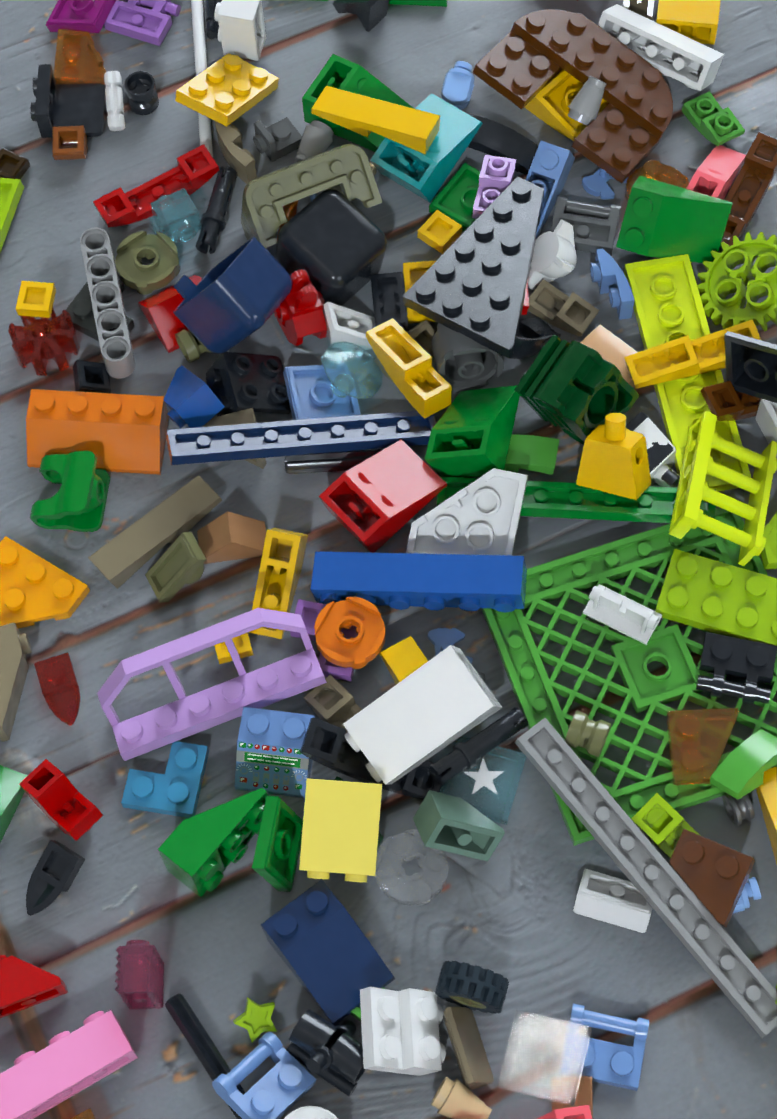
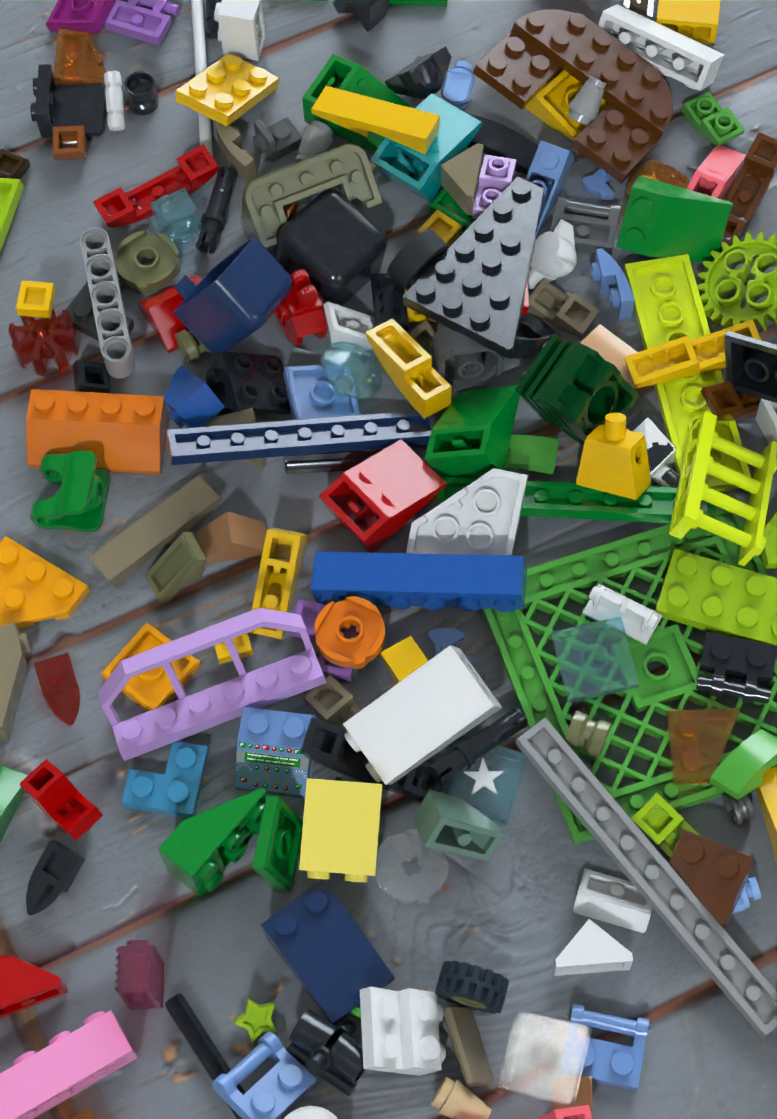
(152, 687): none -> light orange tile
(416, 258): none -> black tyre
(422, 75): none -> black piece
(462, 175): none -> dark tan slope
(592, 952): none -> white slope
(594, 659): none -> clear light blue tile

